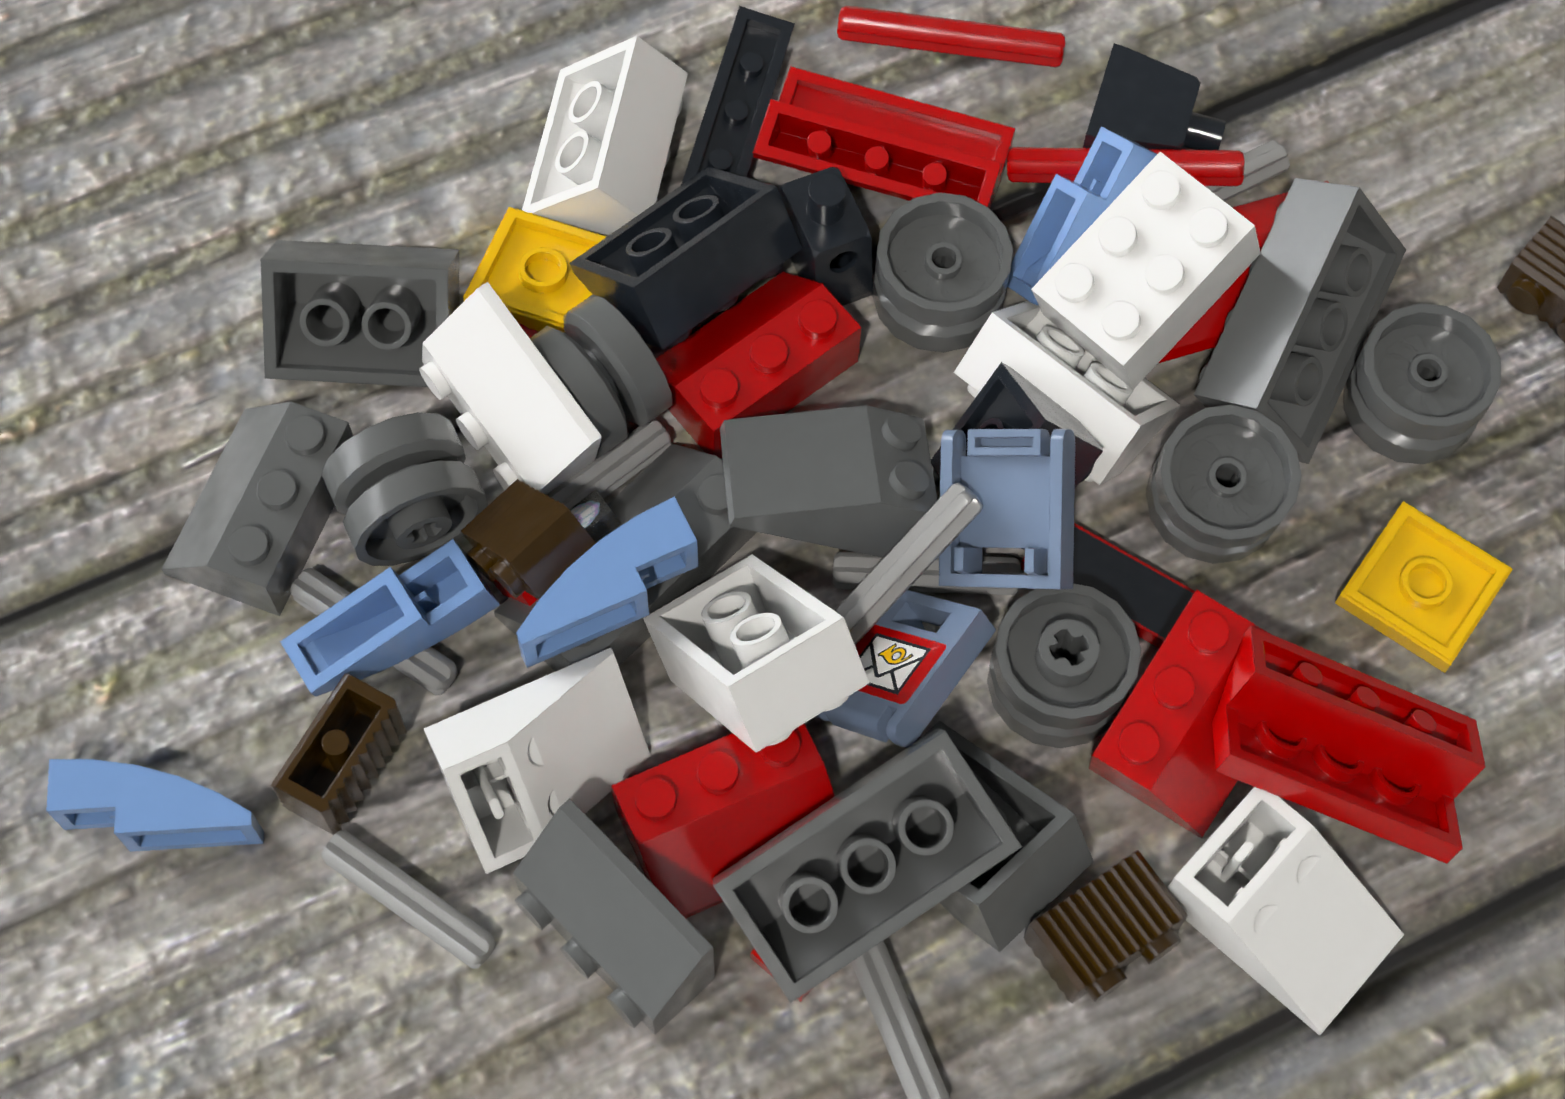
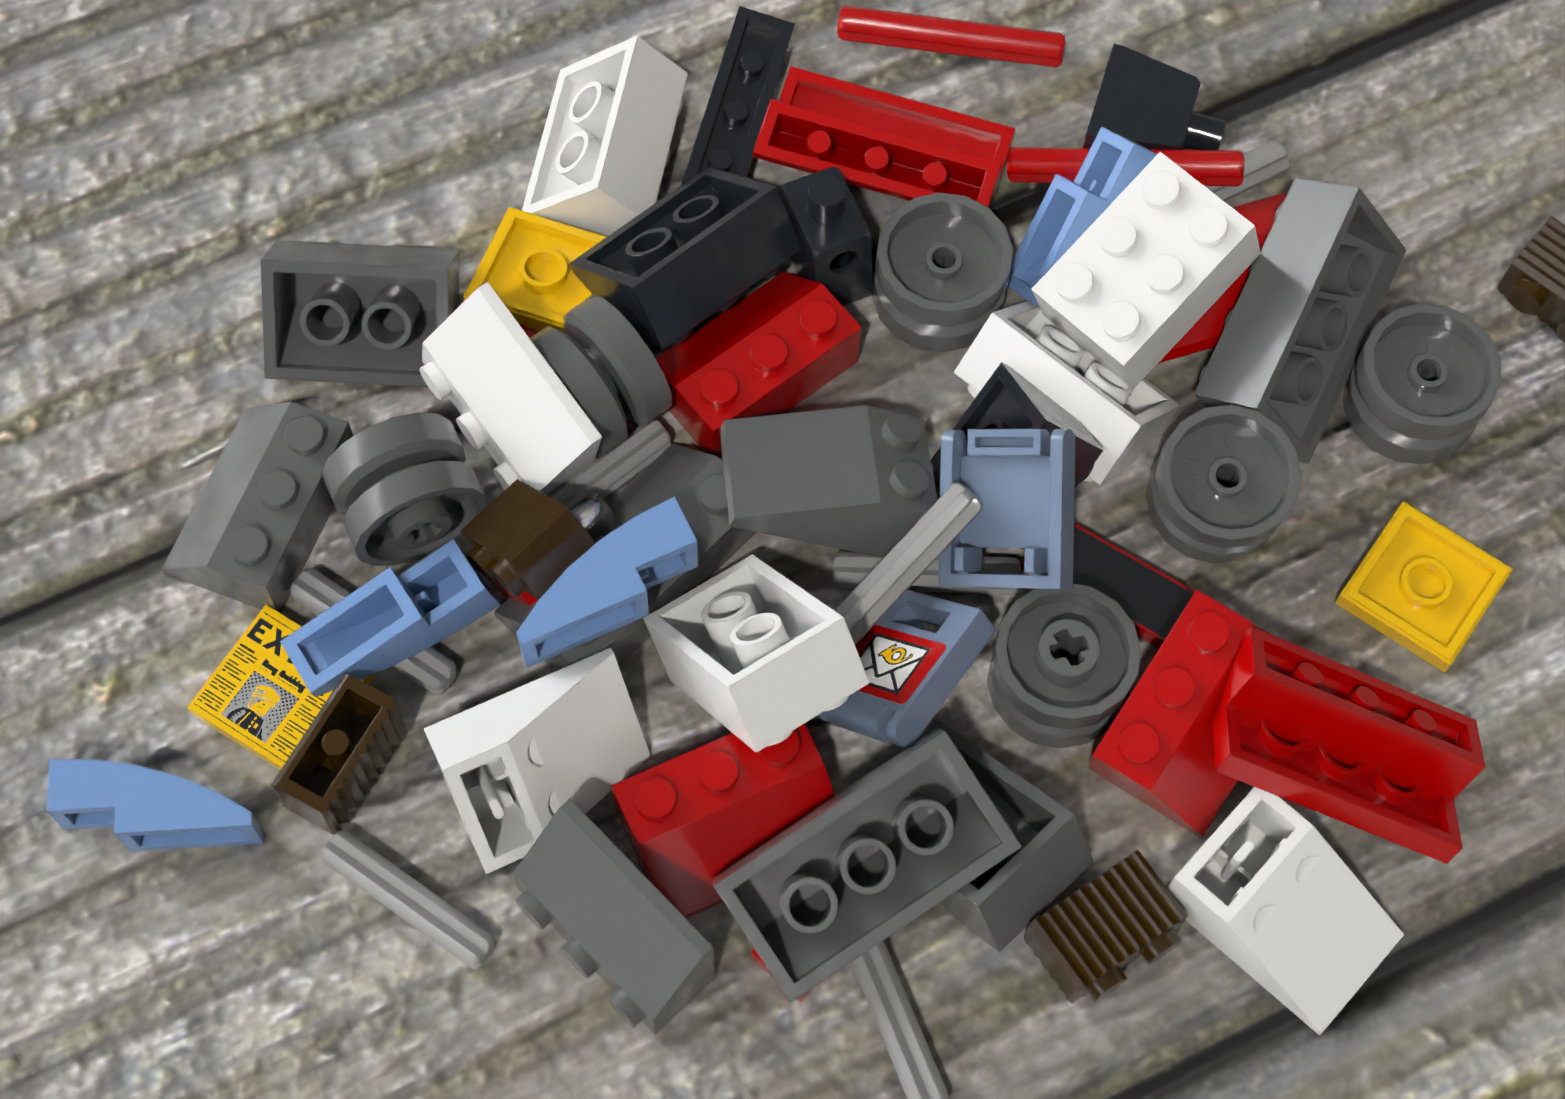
(259, 693): none -> yellow tile

